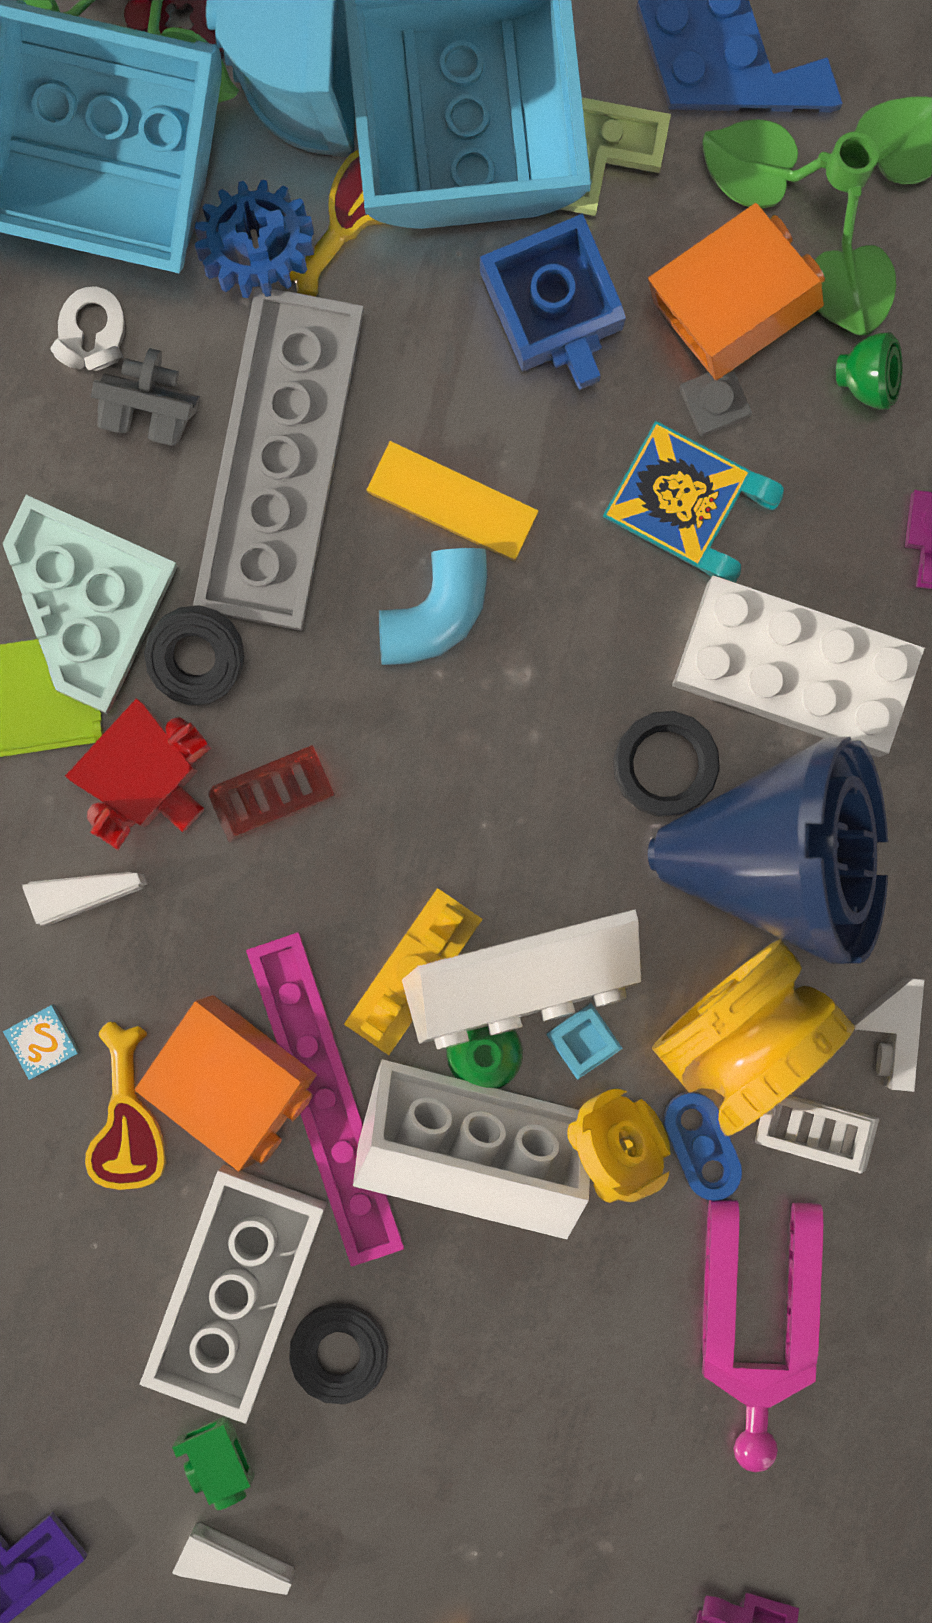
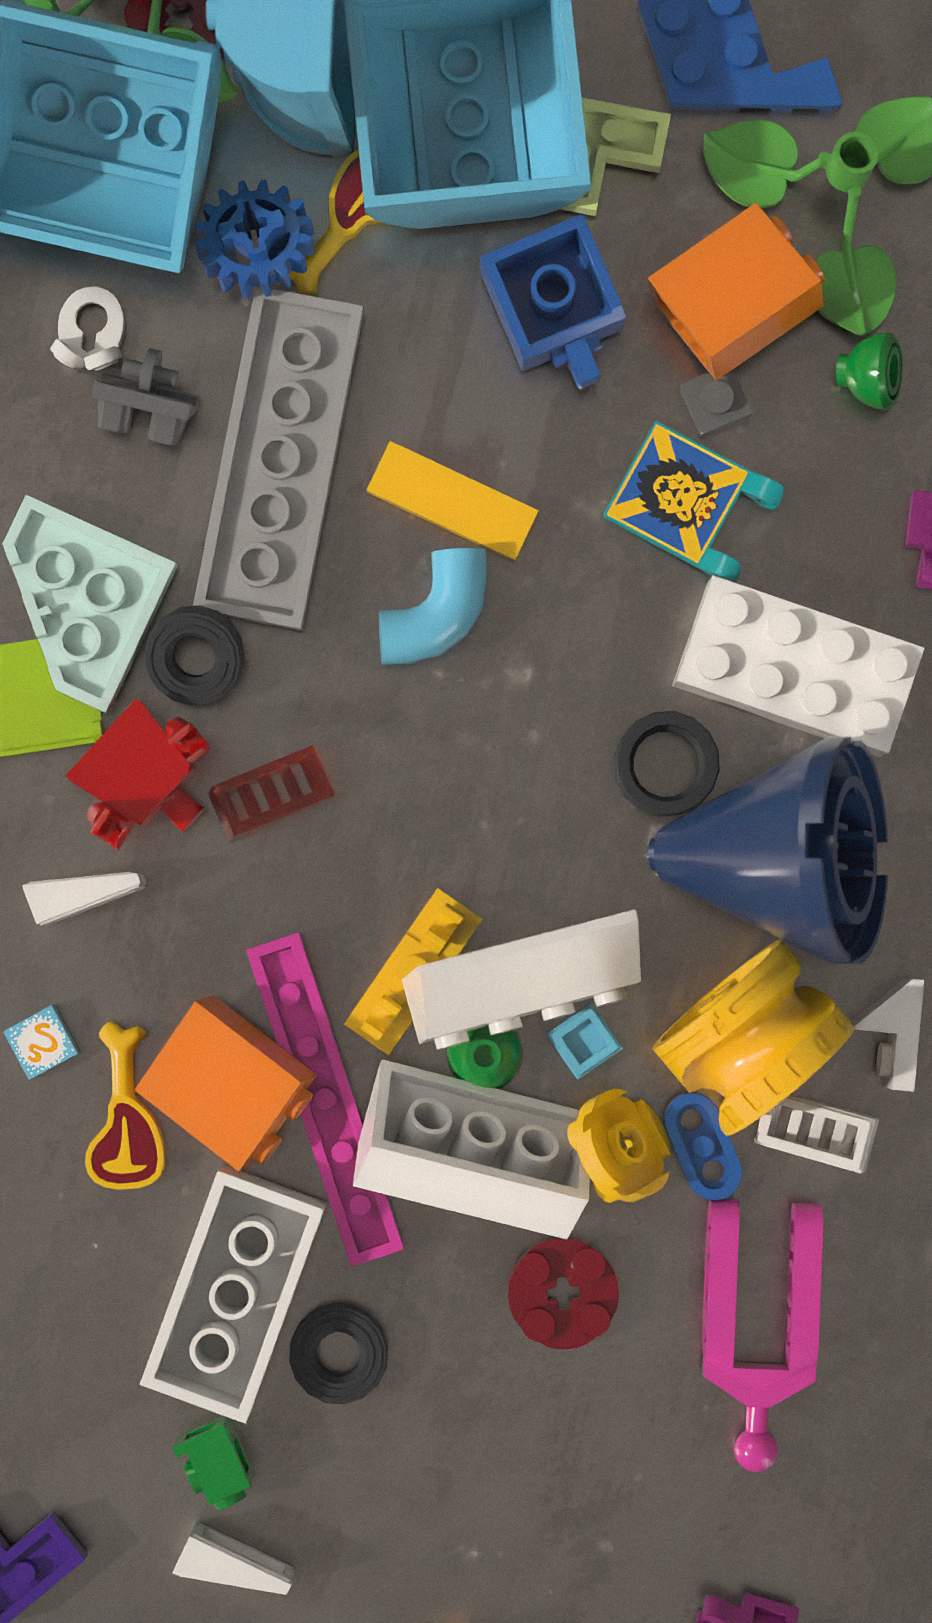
(542, 1317): none -> dark red plate

